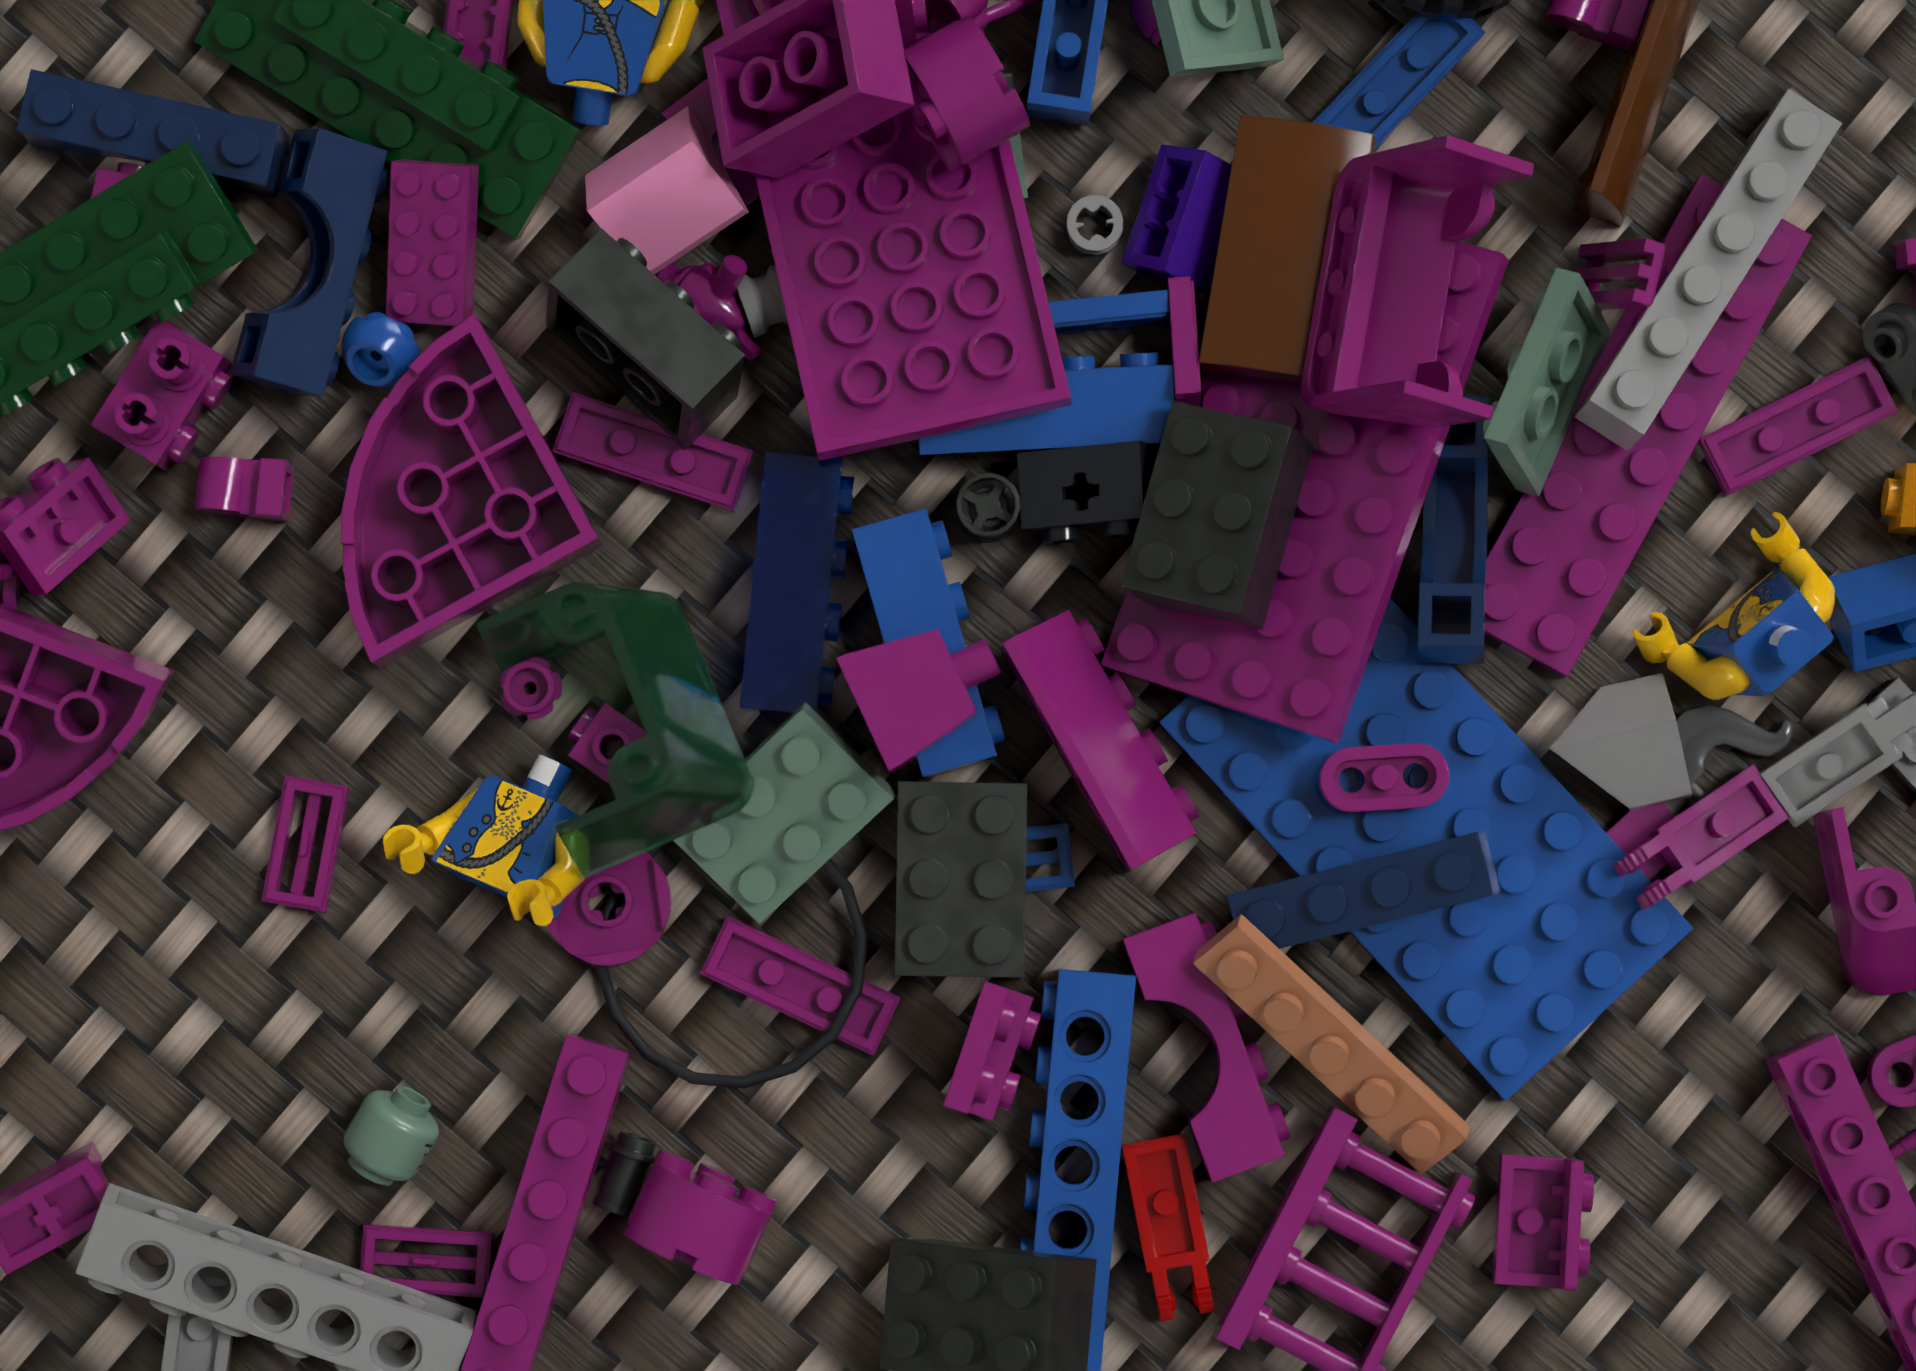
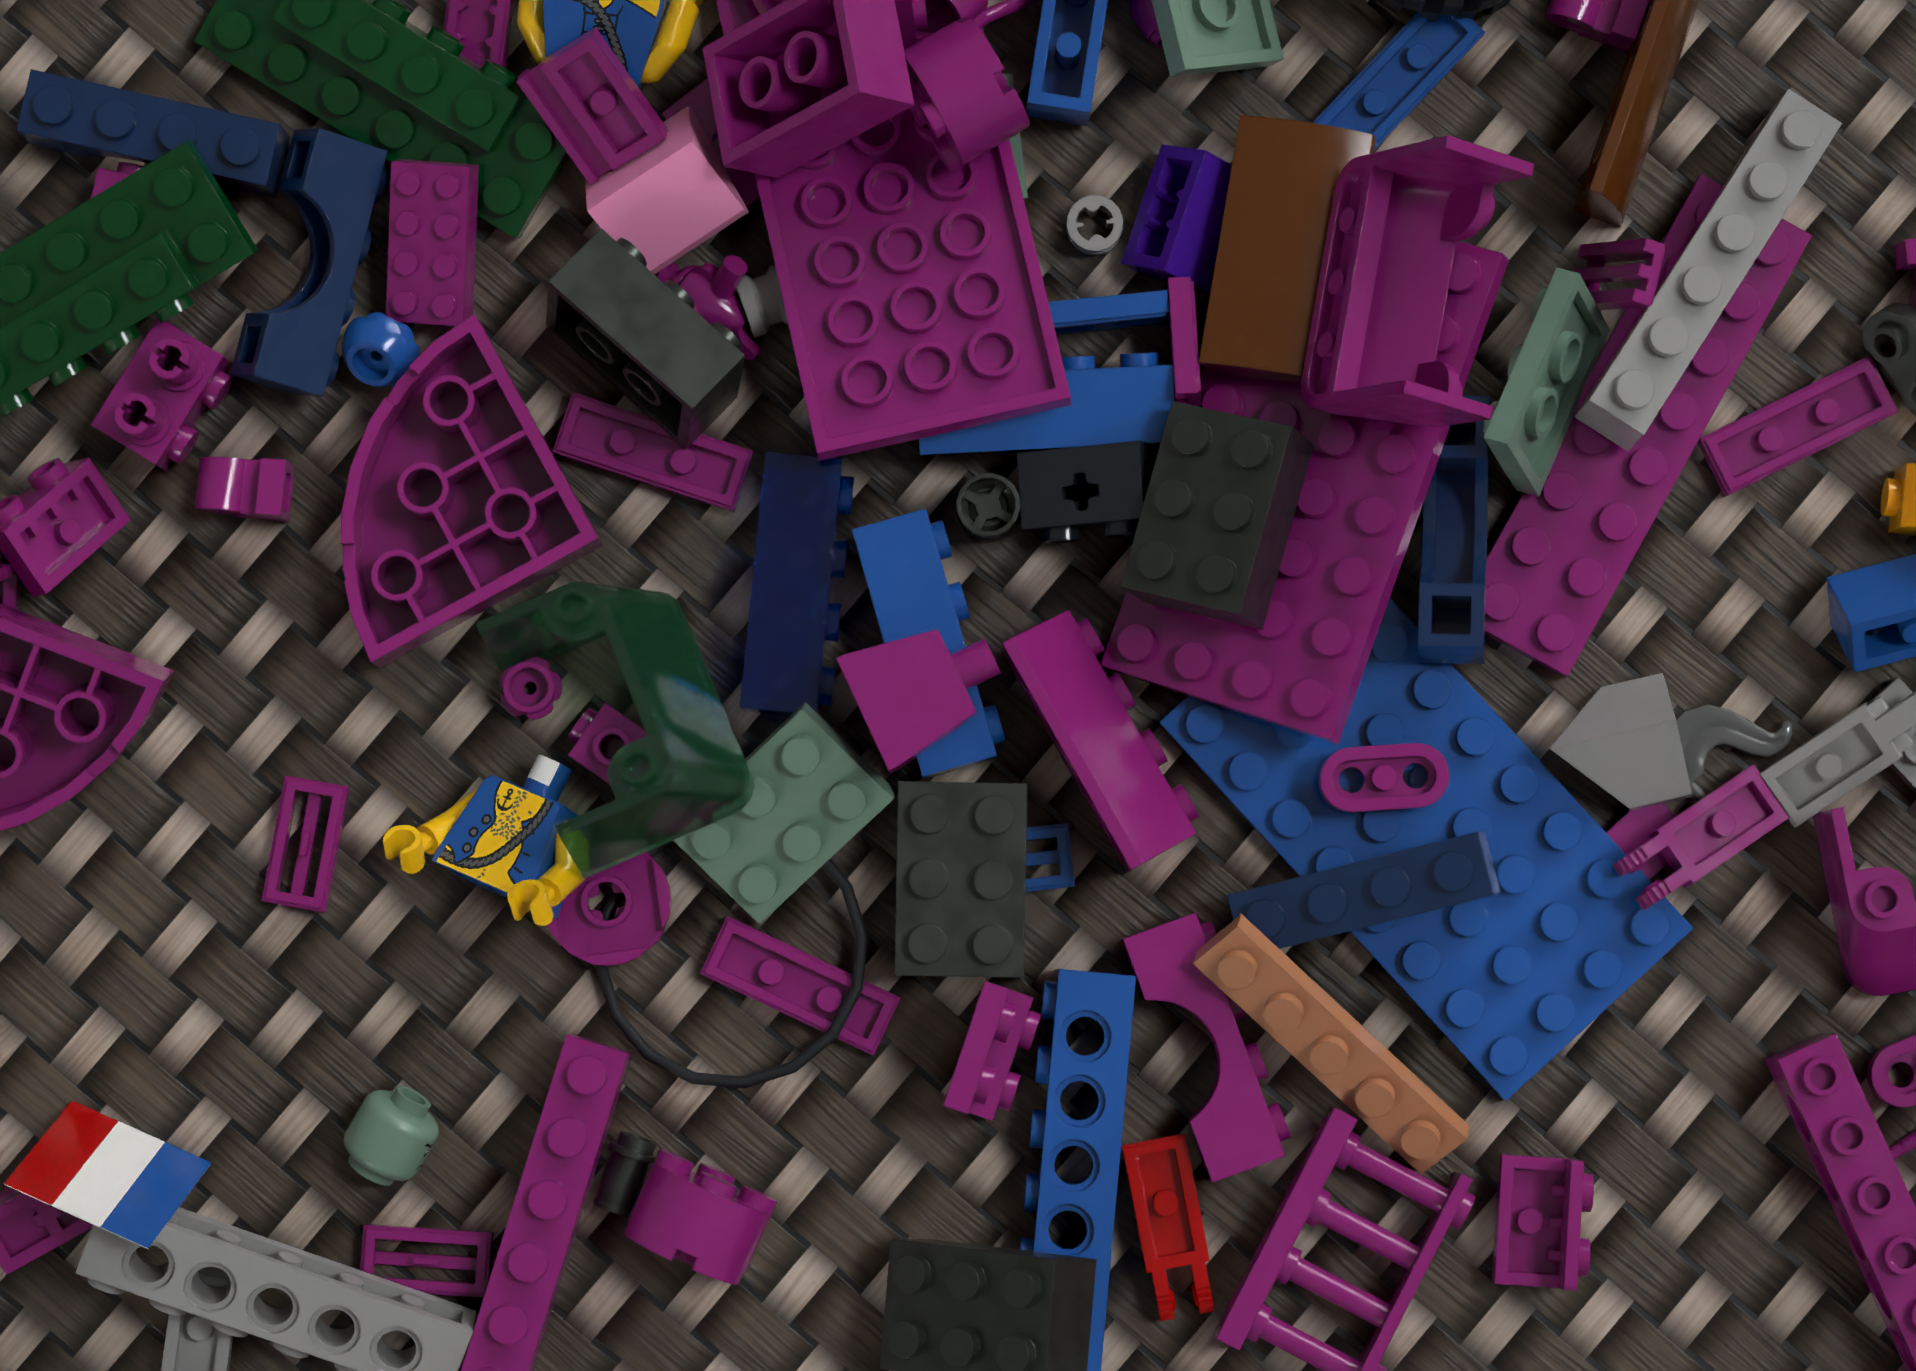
(108, 1174): none -> sticker
(592, 105): none -> magenta plate
(1761, 634): torso -> none

